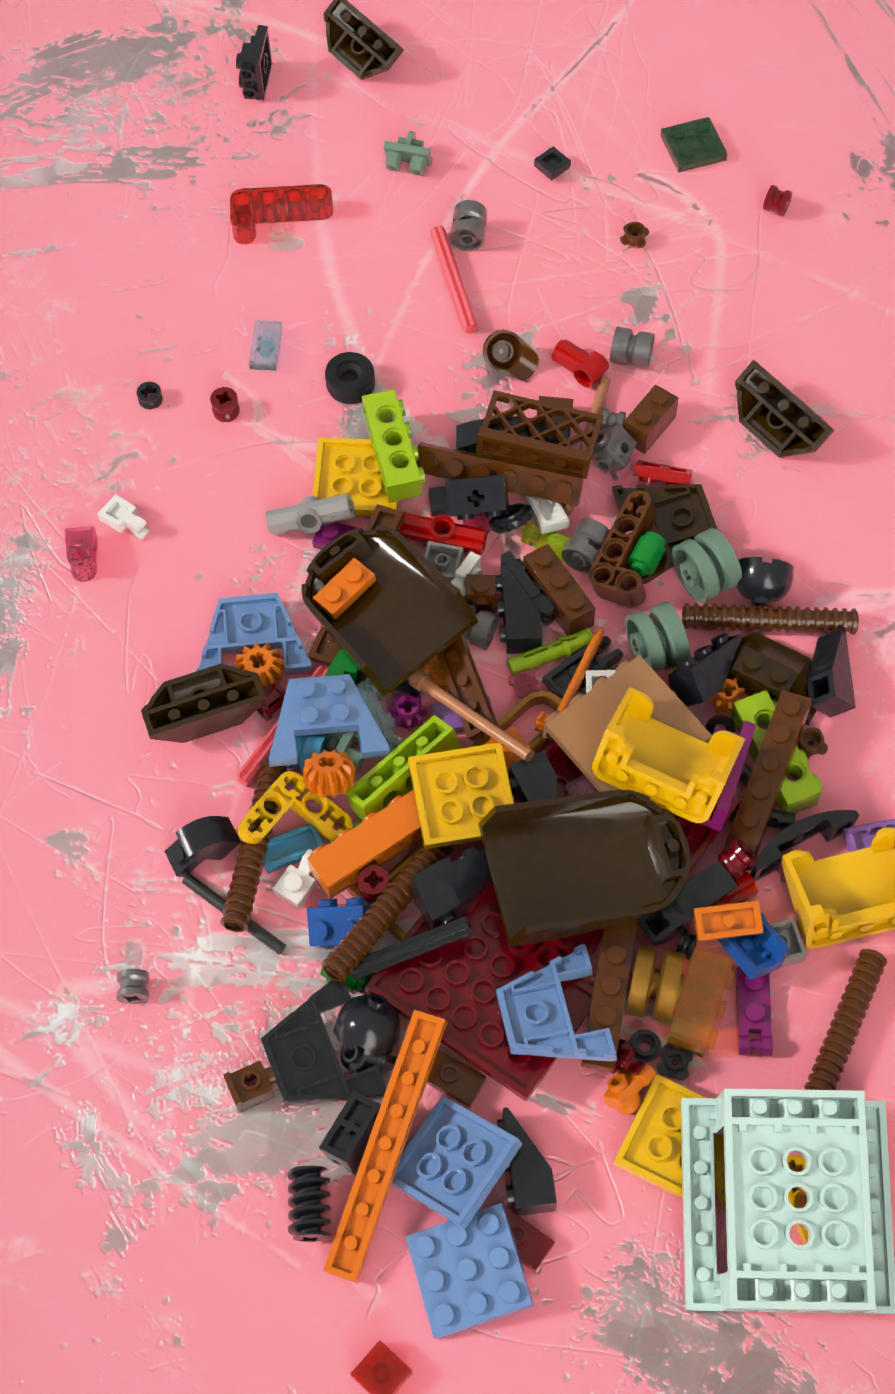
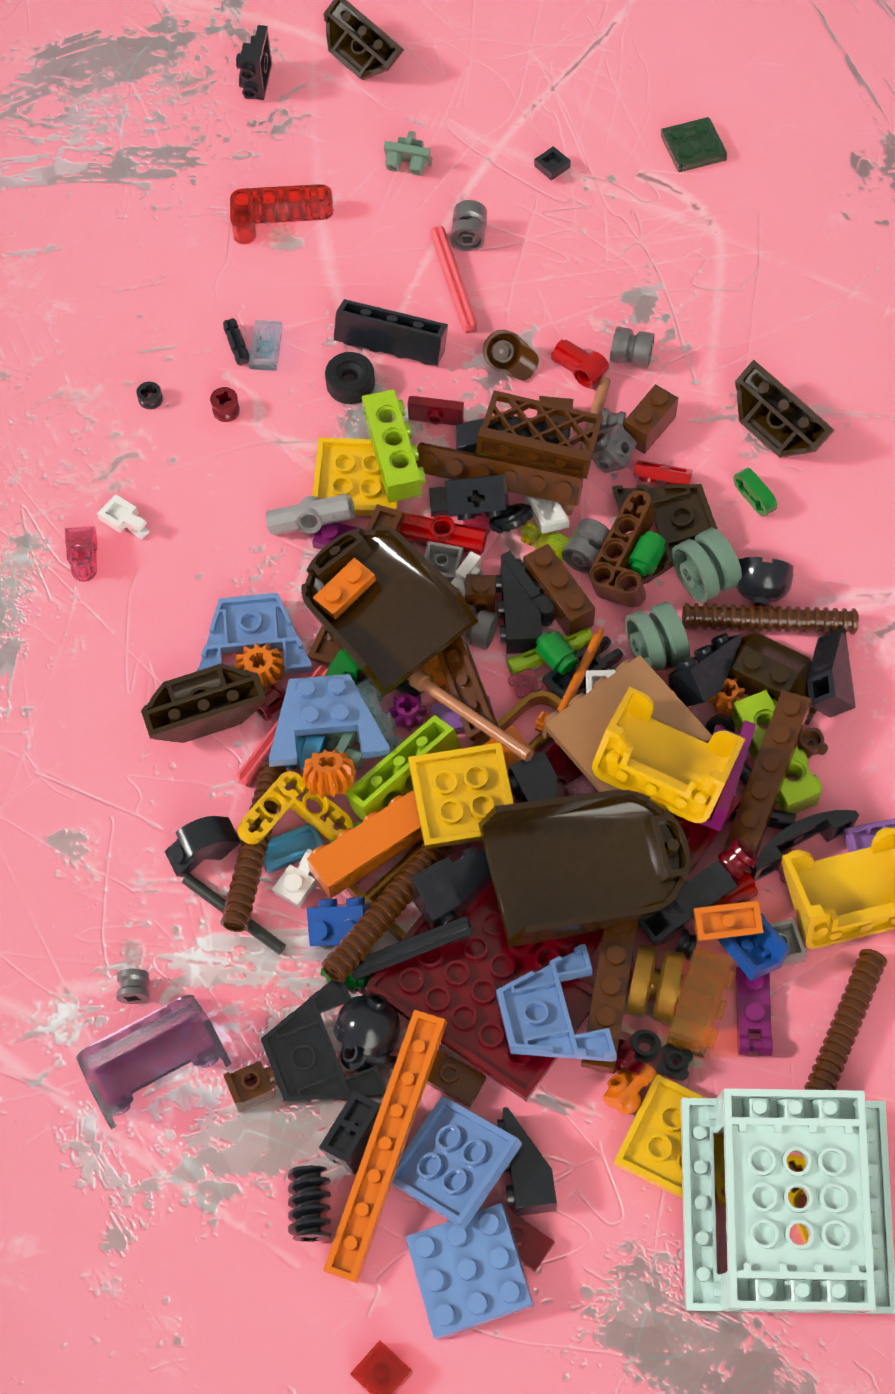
(148, 1052): none -> clear purple windscreen
(236, 341): none -> black axle
(373, 890): dark red wheel -> none
(390, 332): none -> black brick
(435, 410): none -> dark red plate
(556, 652): none -> green brick
(634, 234): reddish brown plate -> none
(755, 491): none -> green beam
(777, 200): dark red wheel -> none

